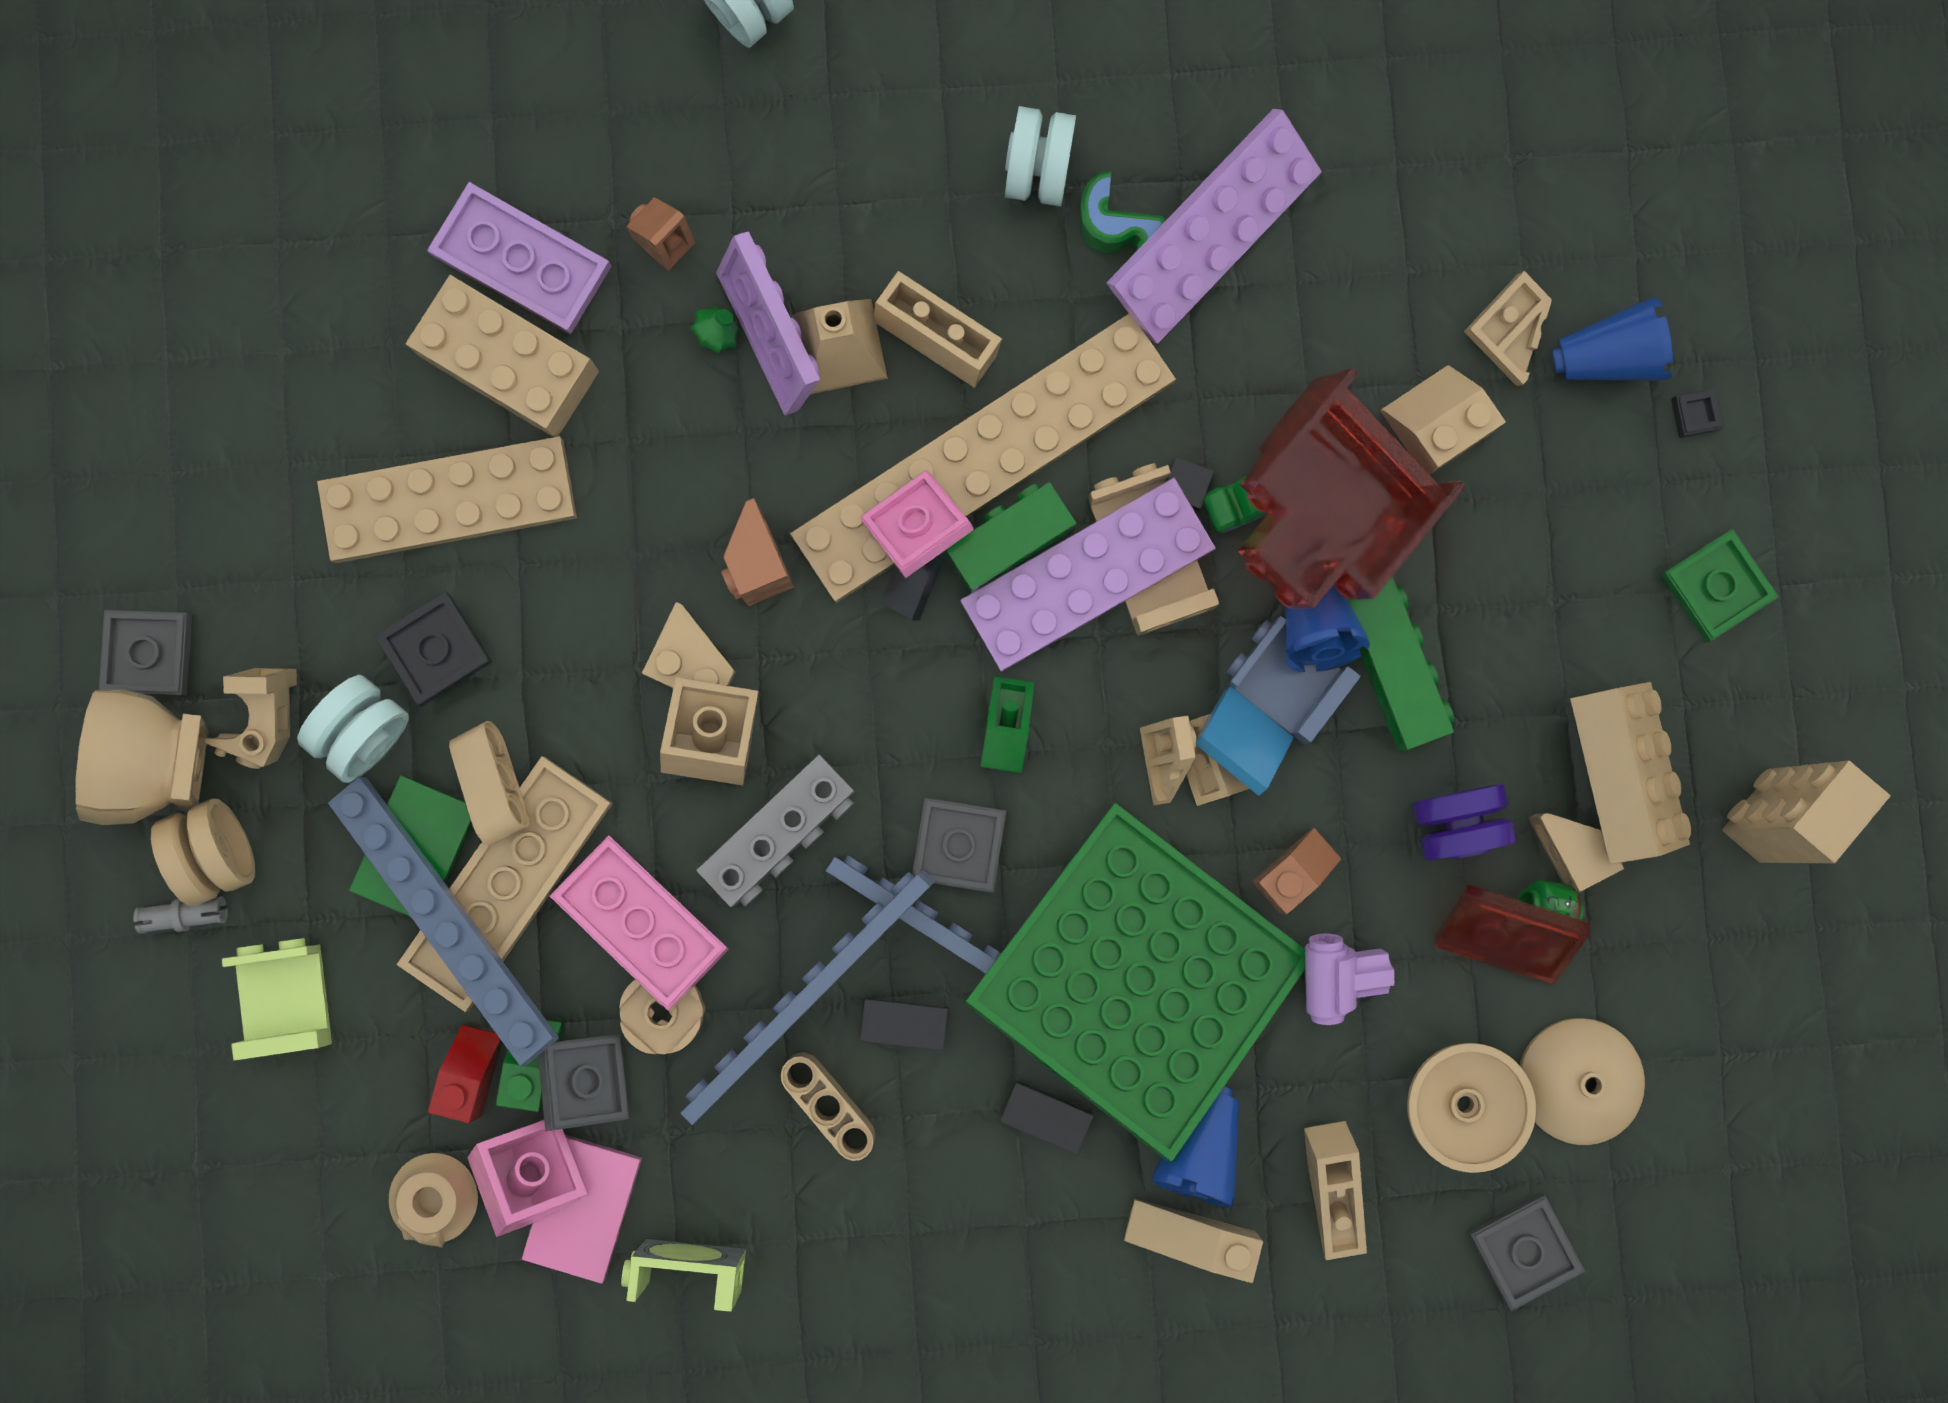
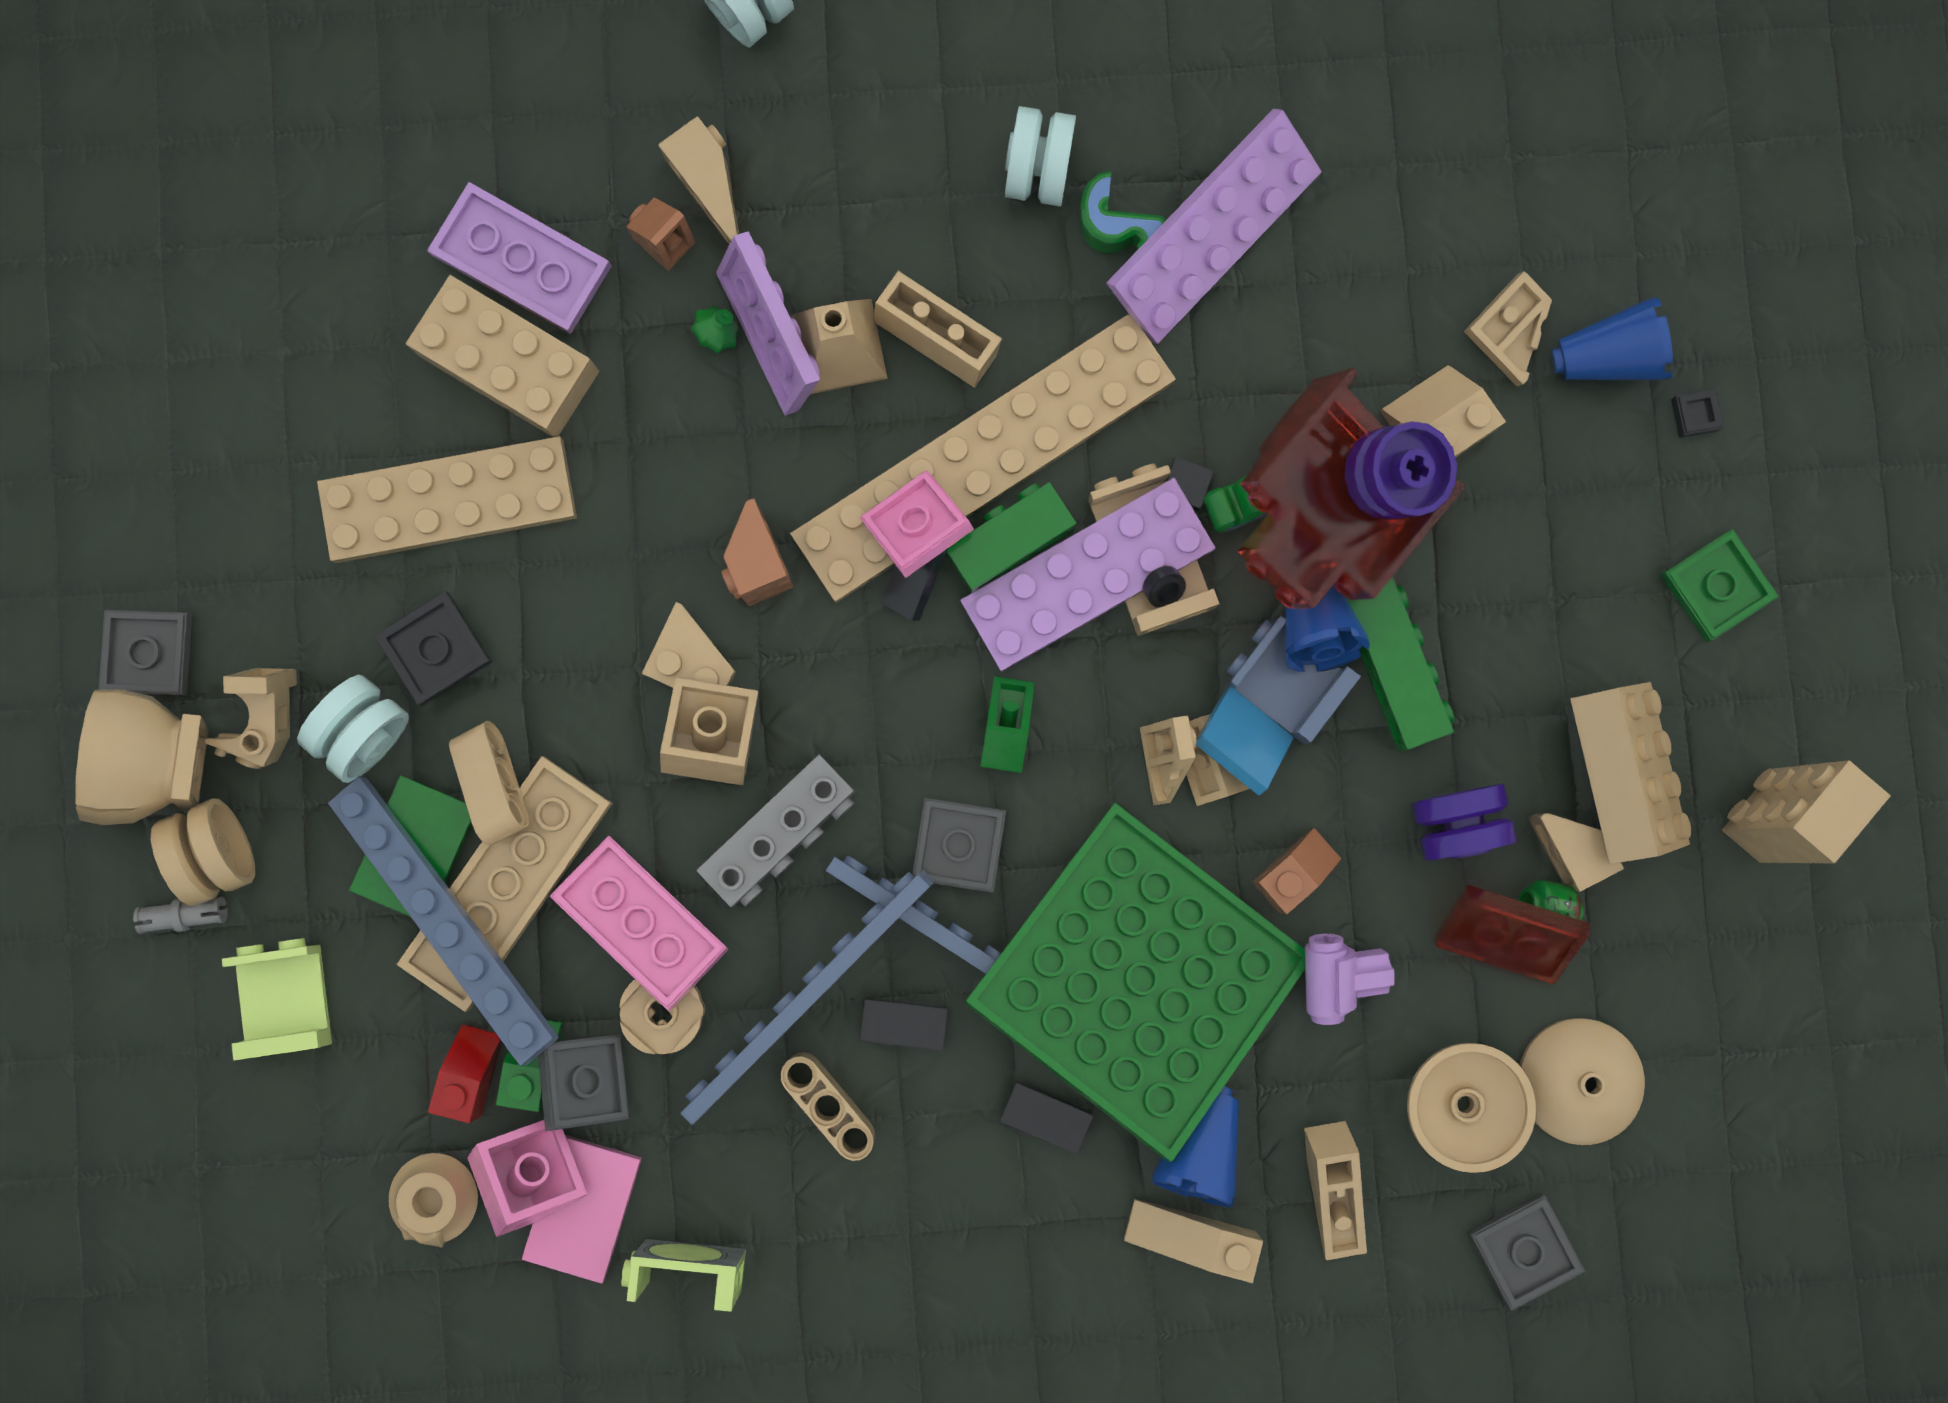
(701, 166): none -> tan slope
(1164, 586): none -> black tile
(1401, 471): none -> dark purple wheel

